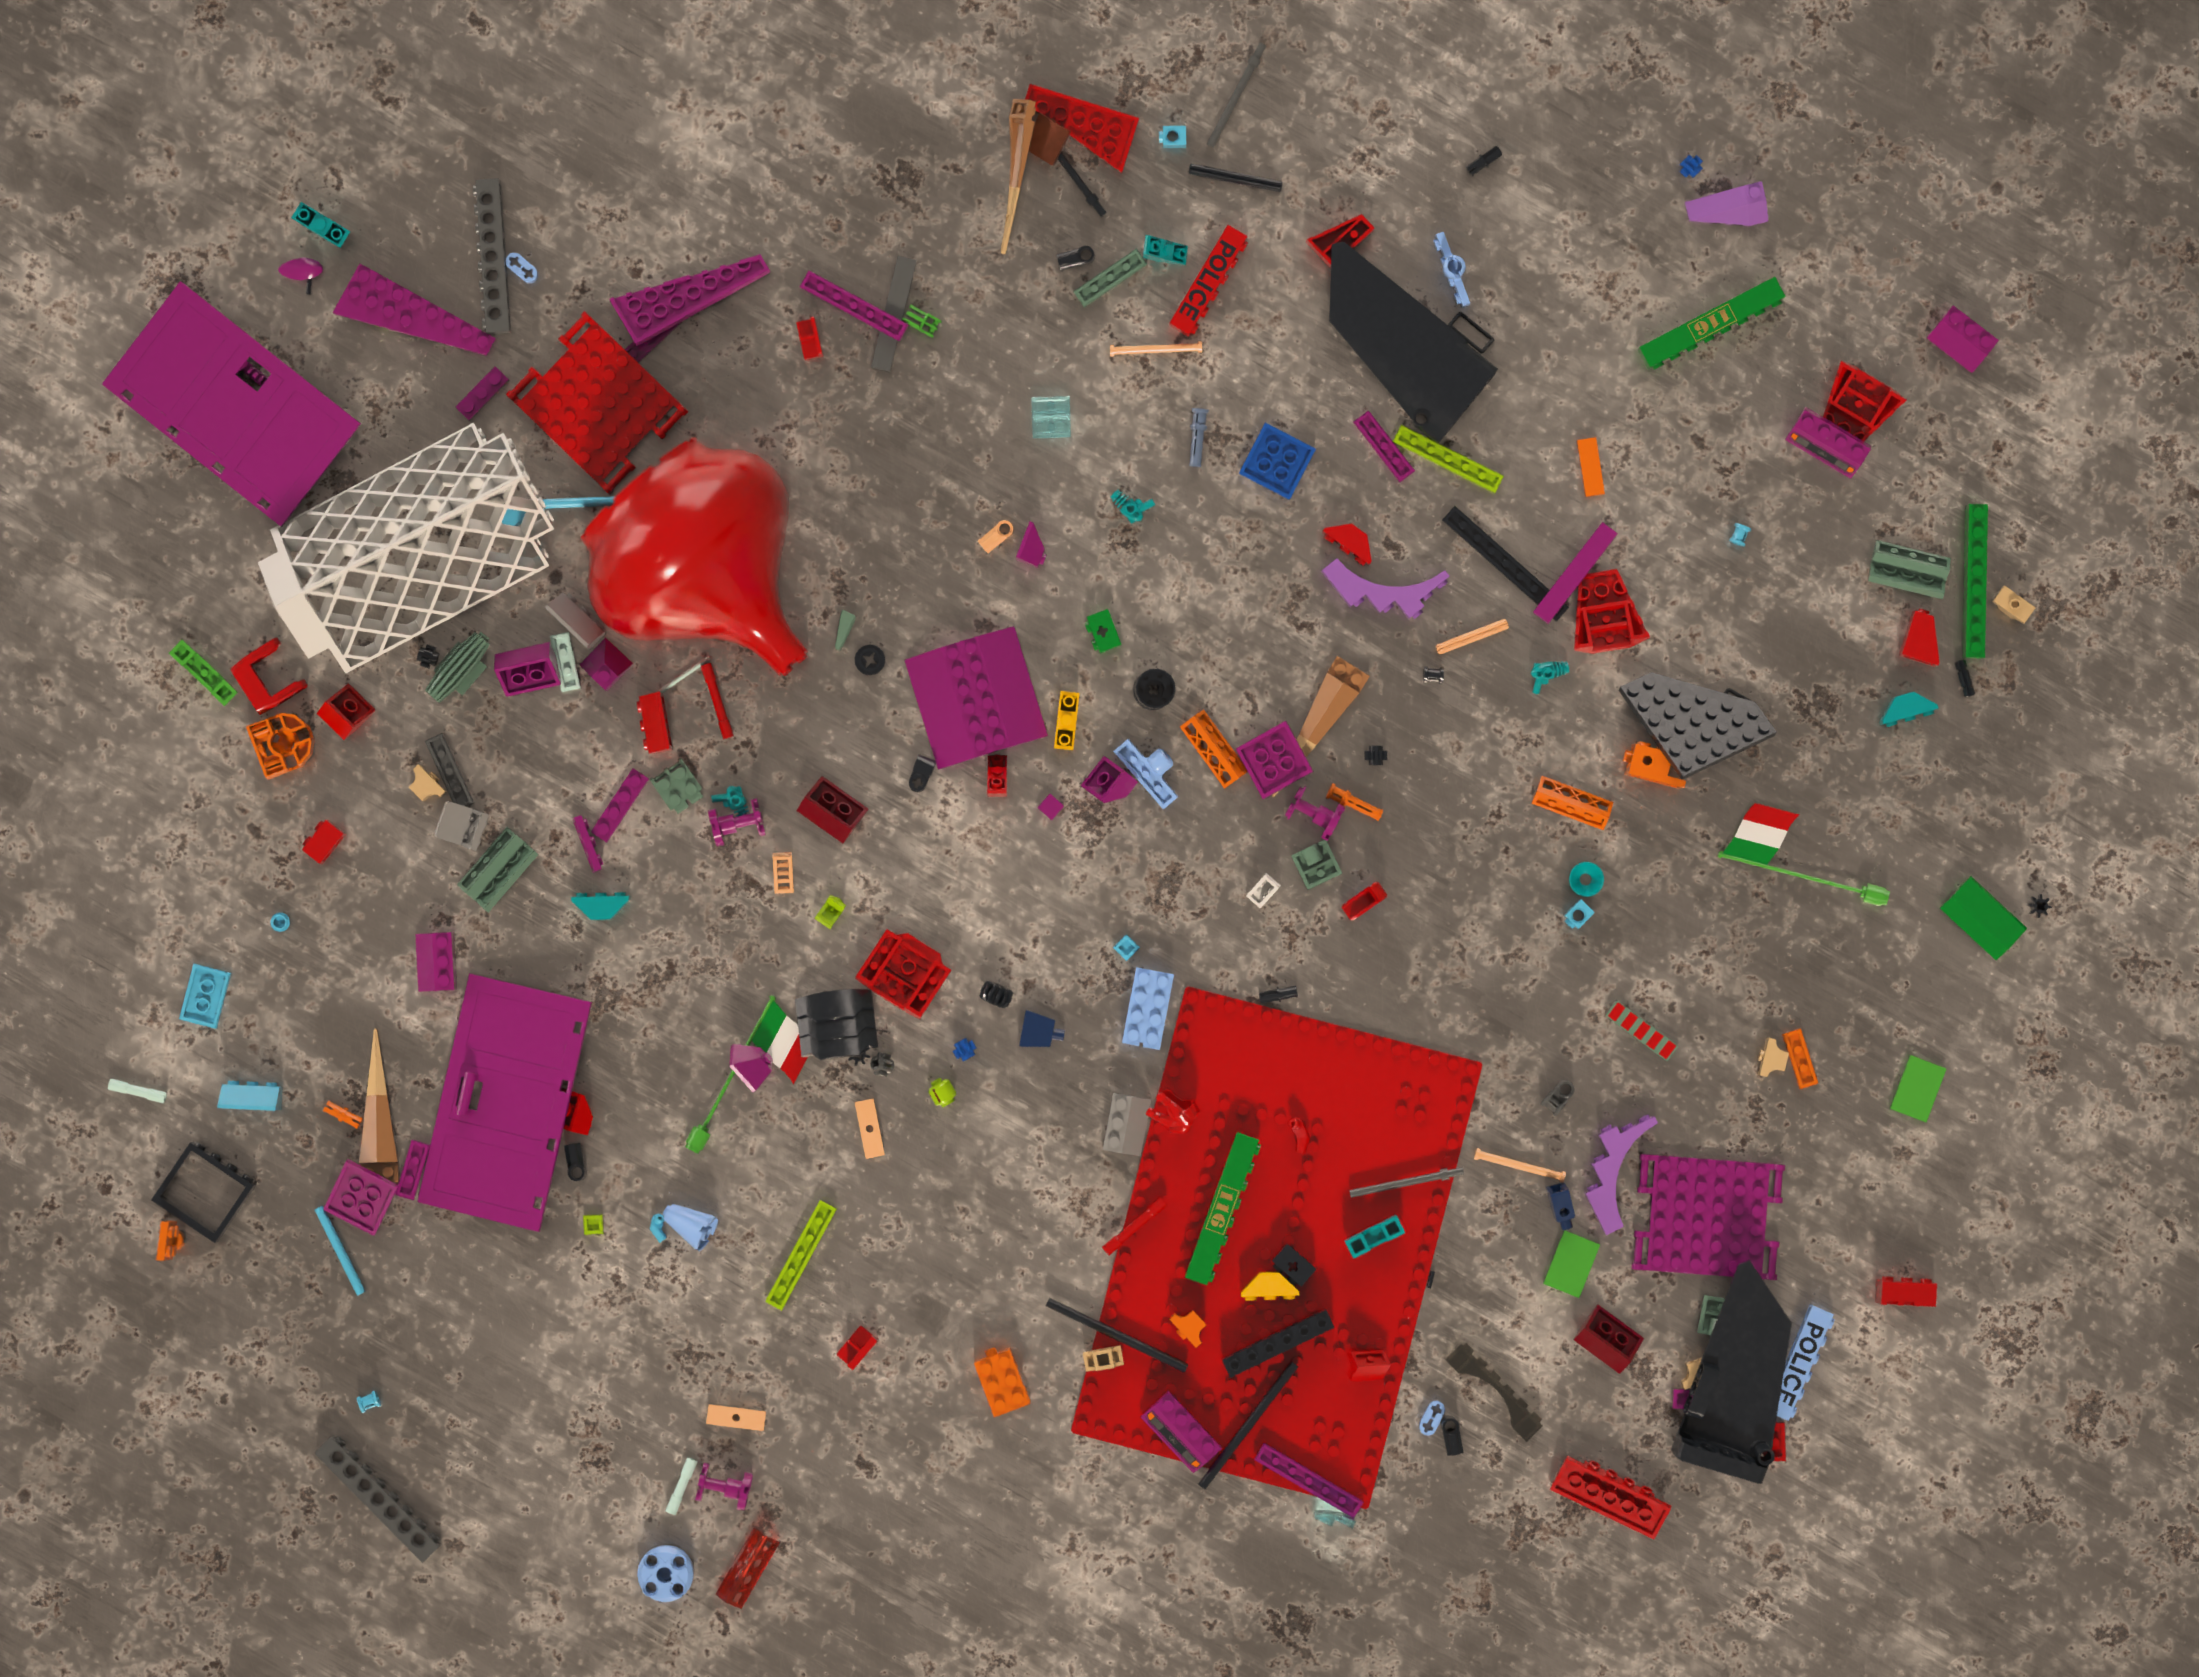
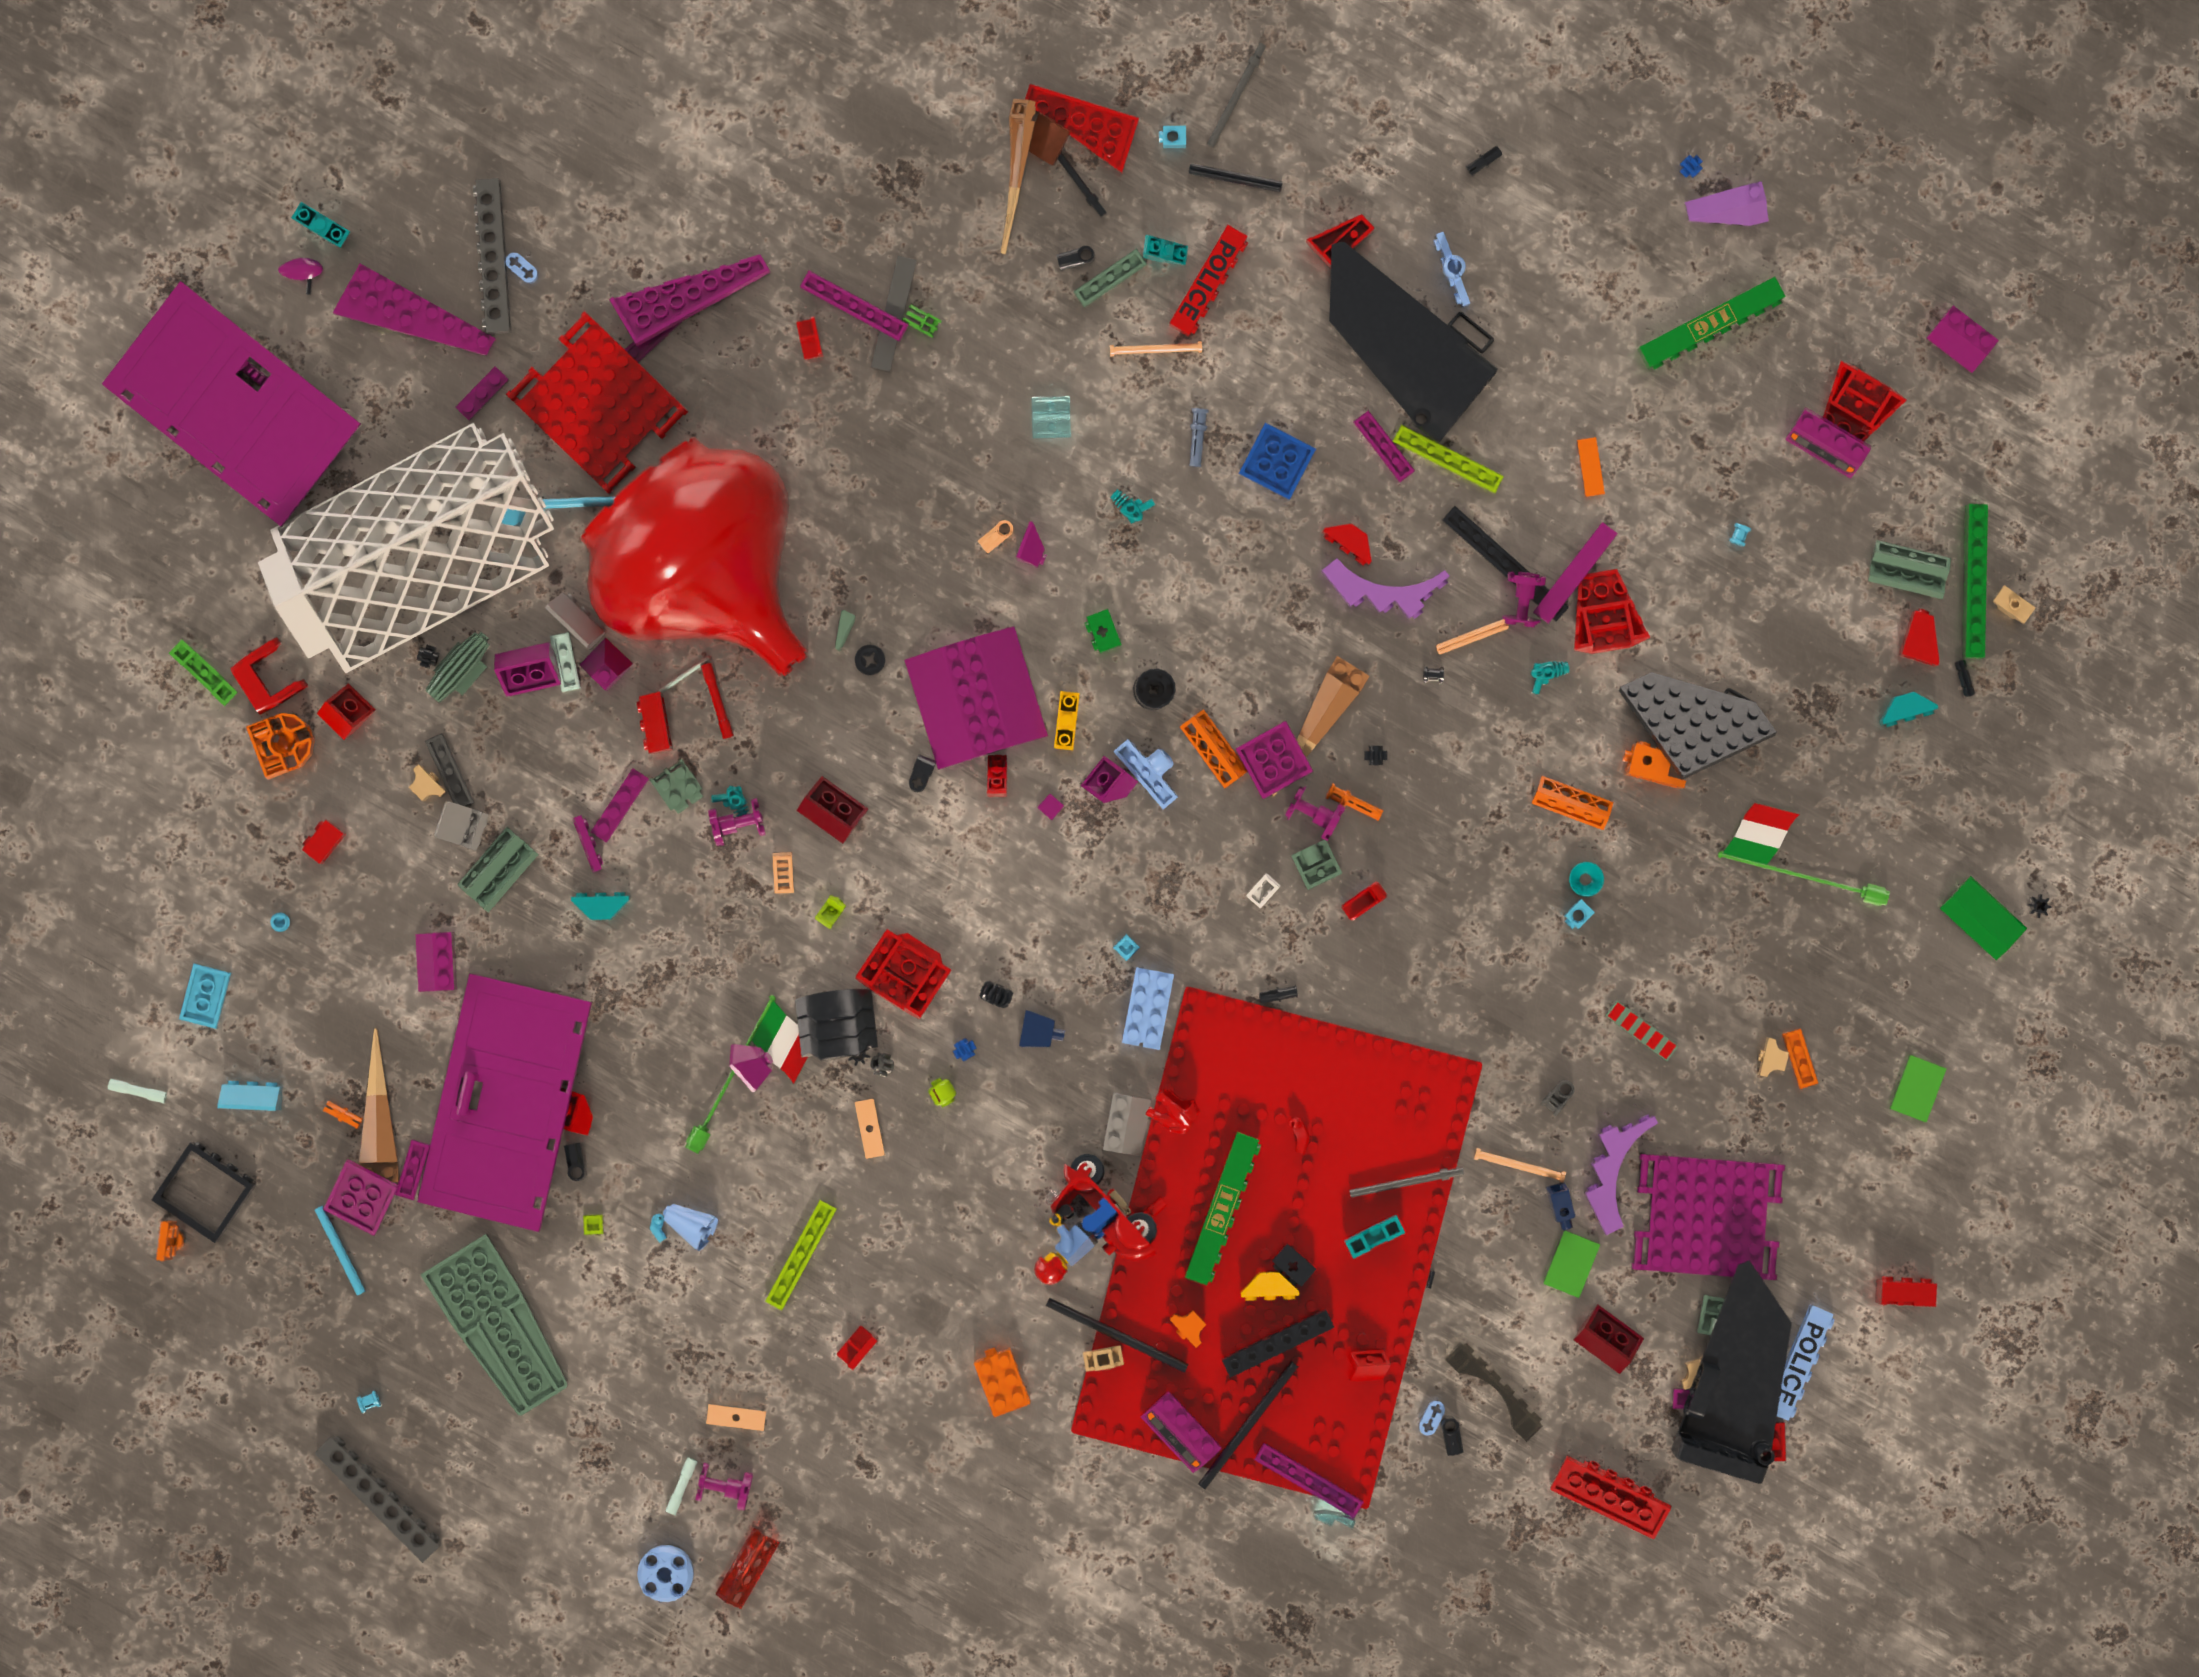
(496, 1324): none -> sand green wing
(1129, 1235): none -> piece
(1524, 591): none -> magenta piece

